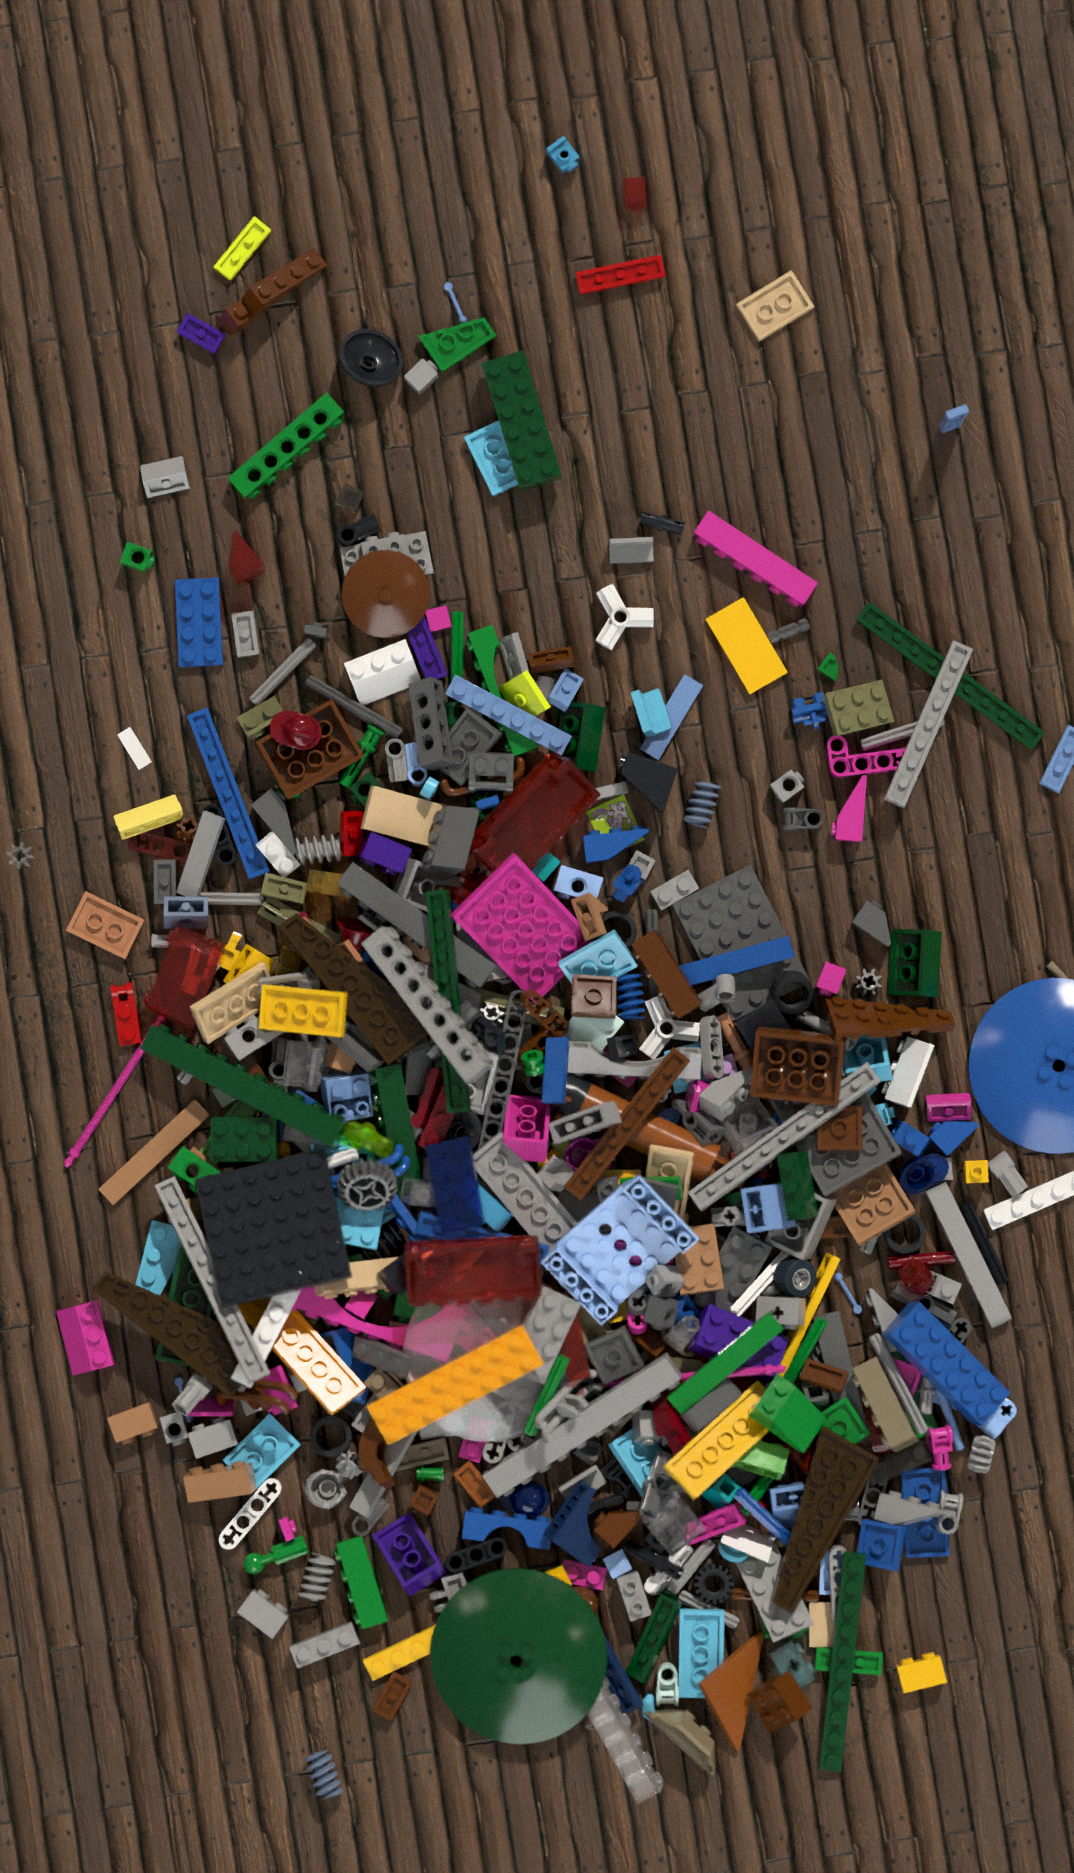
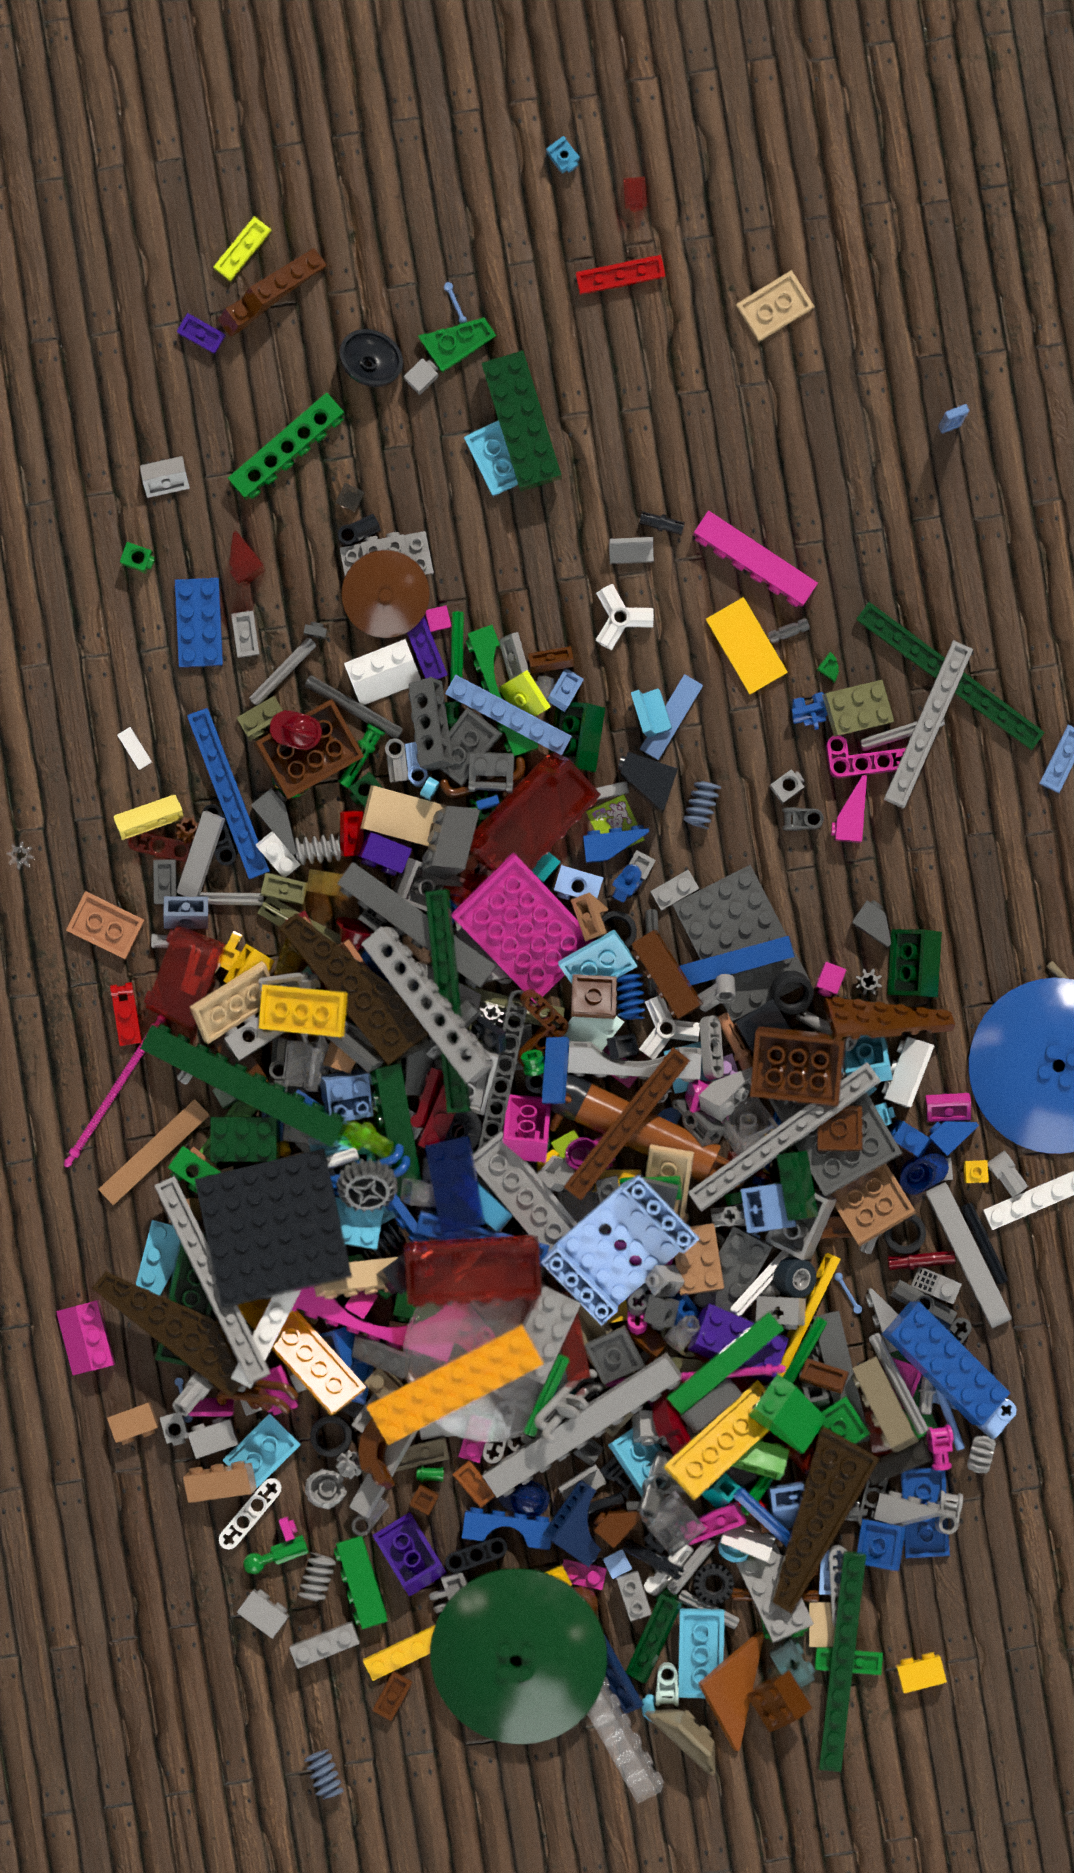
(584, 1122): light grey brick -> none
(916, 1276): clear red brick -> none

